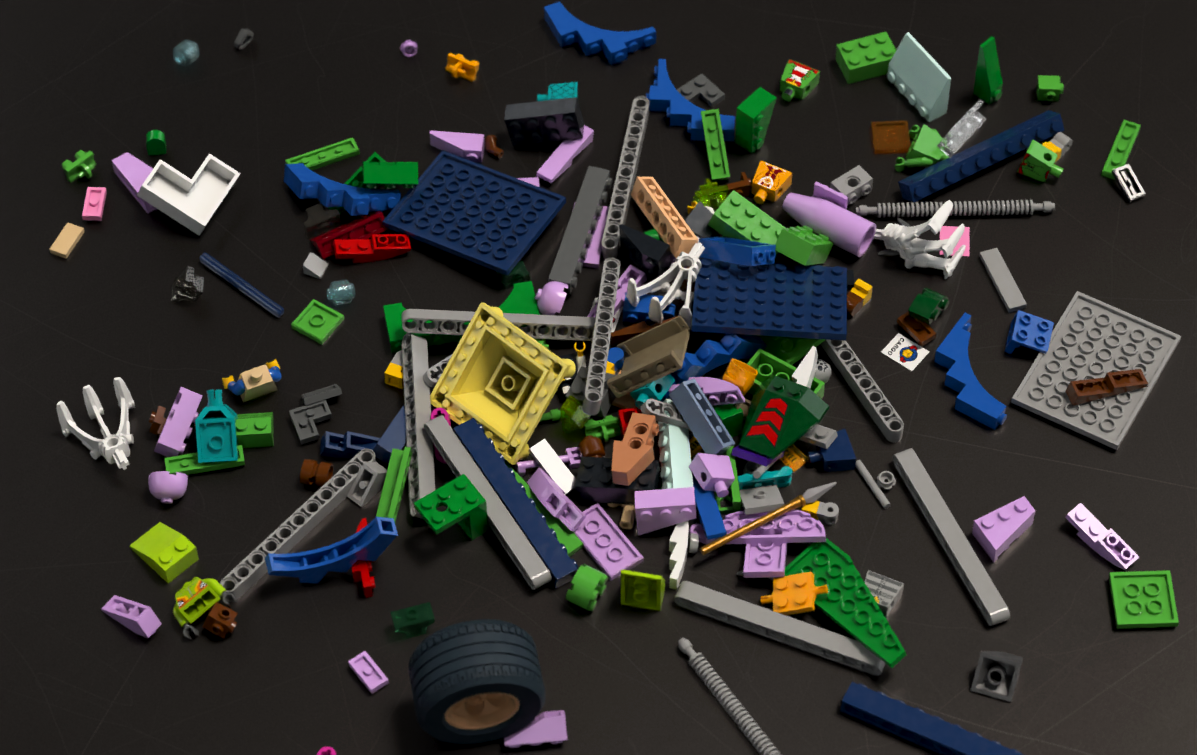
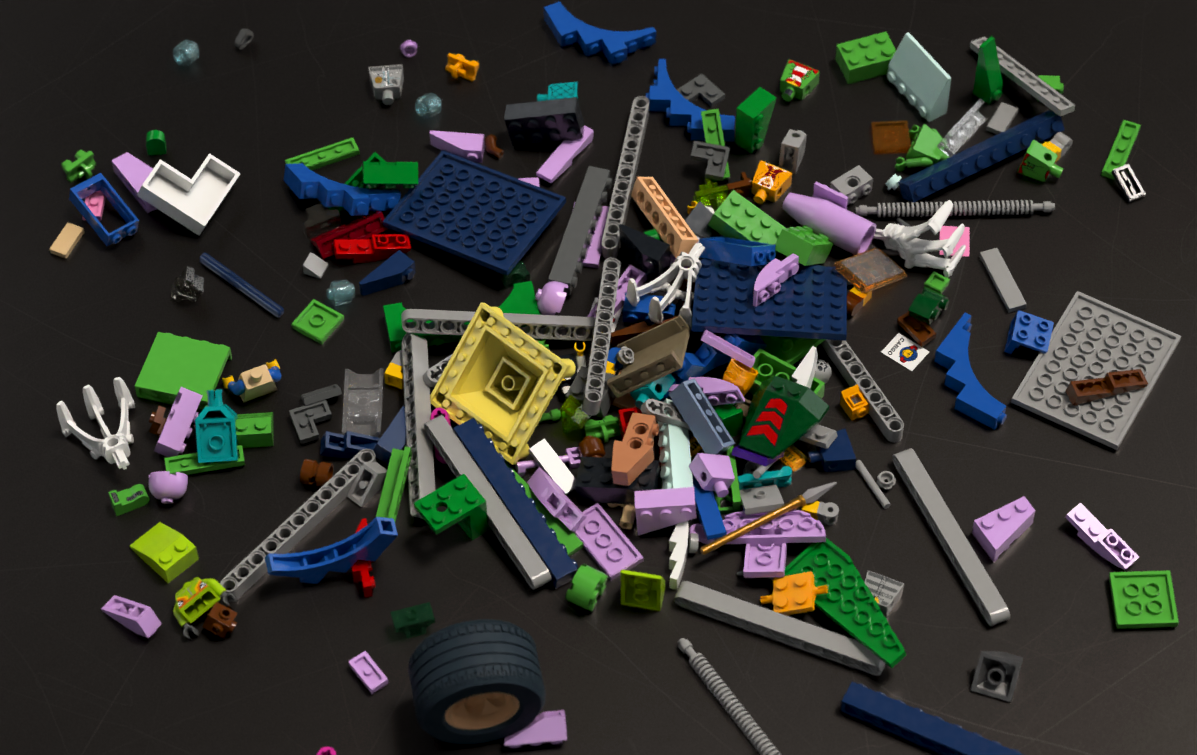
(91, 186): none -> blue window
(128, 499): none -> bright green leg
(181, 363): none -> bright green panel
(363, 403): none -> clear piece
(387, 82): none -> light grey torso
(389, 274): none -> dark blue slope
(428, 105): none -> clear light blue head
(625, 355): none -> light grey plate
(714, 155): none -> dark grey plate
(728, 348): none -> lavender tile
(772, 275): none -> lavender slope
(793, 143): none -> light grey torso
(854, 402): none -> light orange window
(870, 270): none -> clear piece
(893, 182): none -> light aqua plate
(937, 282): none -> bright green tile
(1002, 118): none -> light grey tile
(1029, 81): none -> light grey plate

